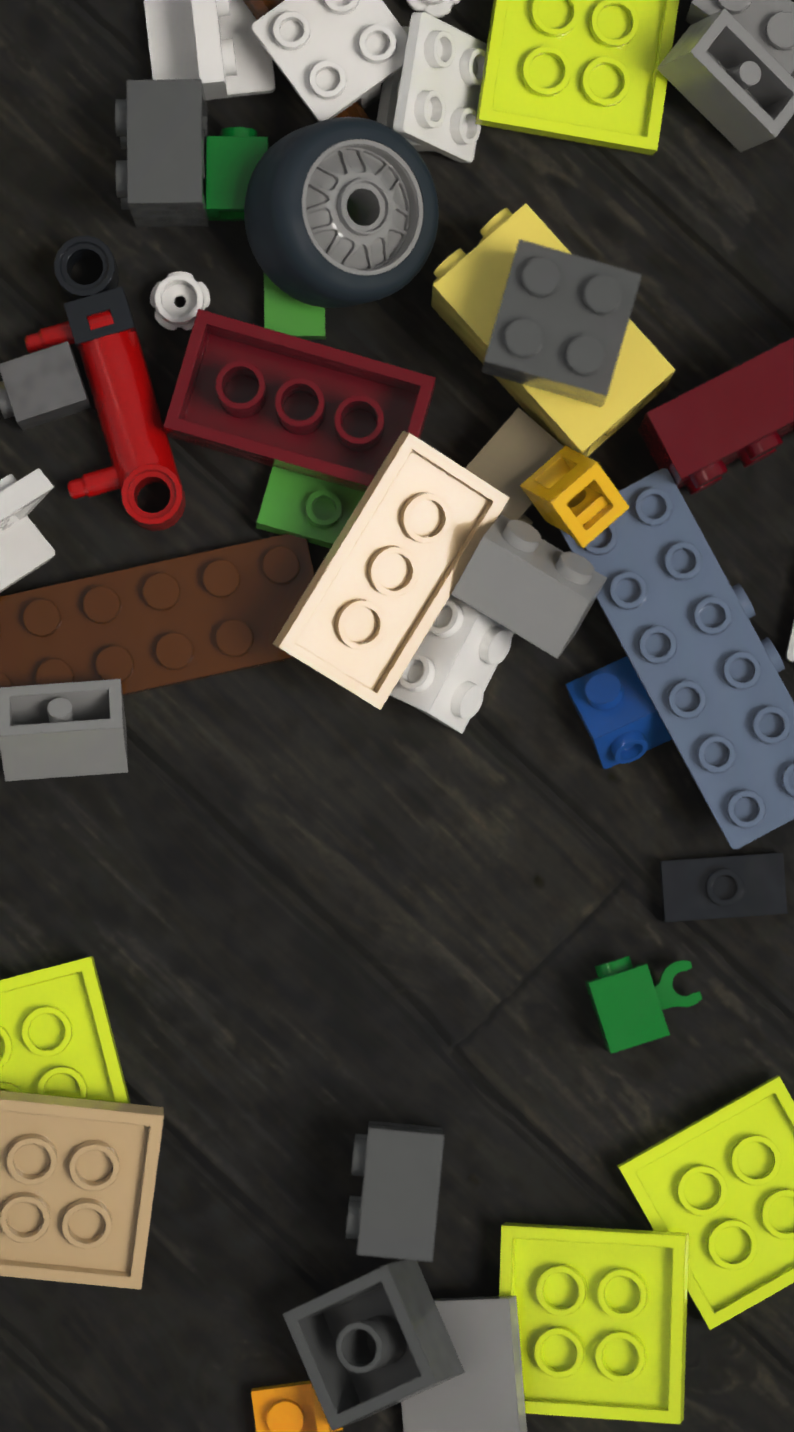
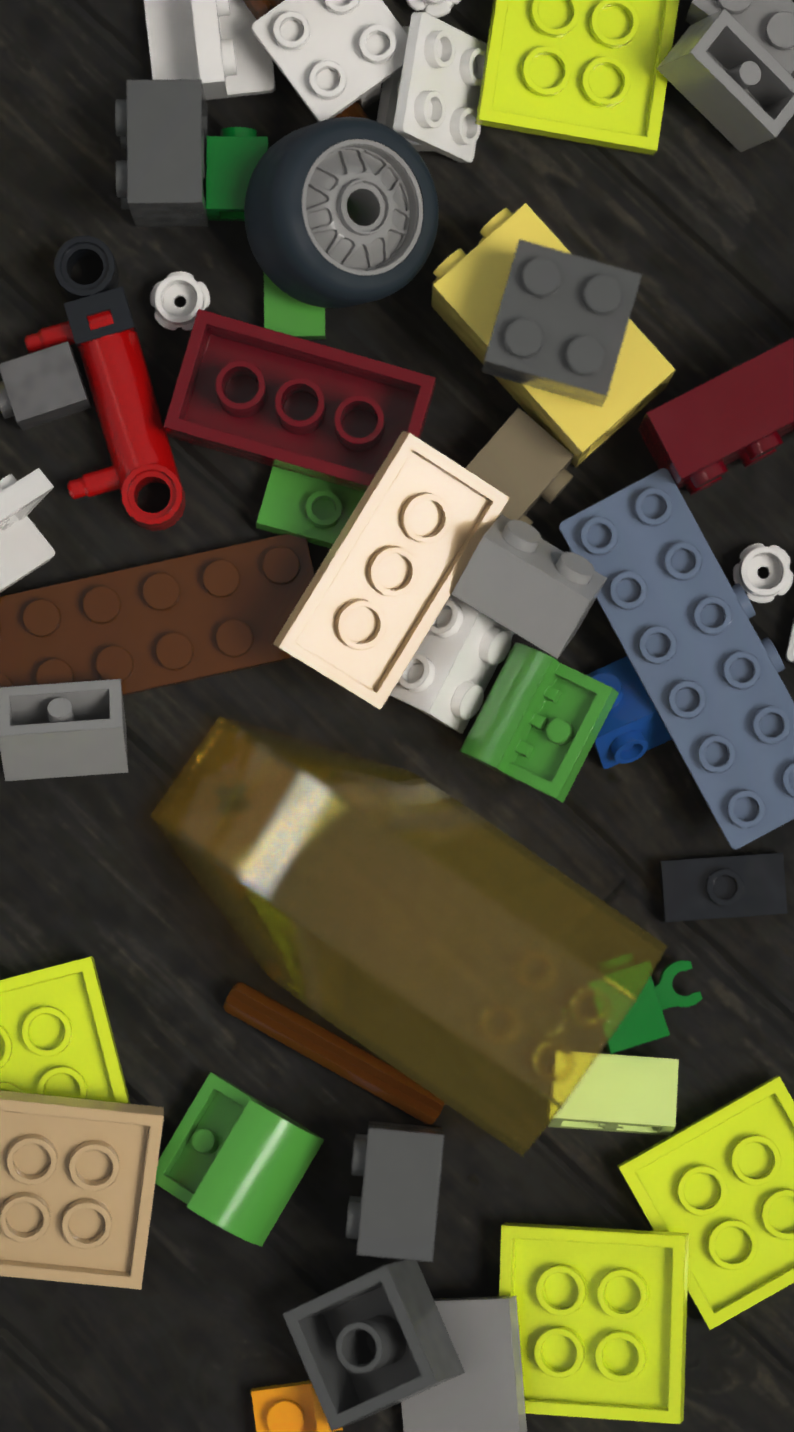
(236, 1160): none -> bright green brick
(332, 1052): none -> reddish brown axle
(408, 921): none -> clear yellow windscreen
(539, 721): none -> bright green brick
(575, 495): yellow brick -> none
(624, 1096): none -> yellowish green hinge
(776, 562): none -> white plate

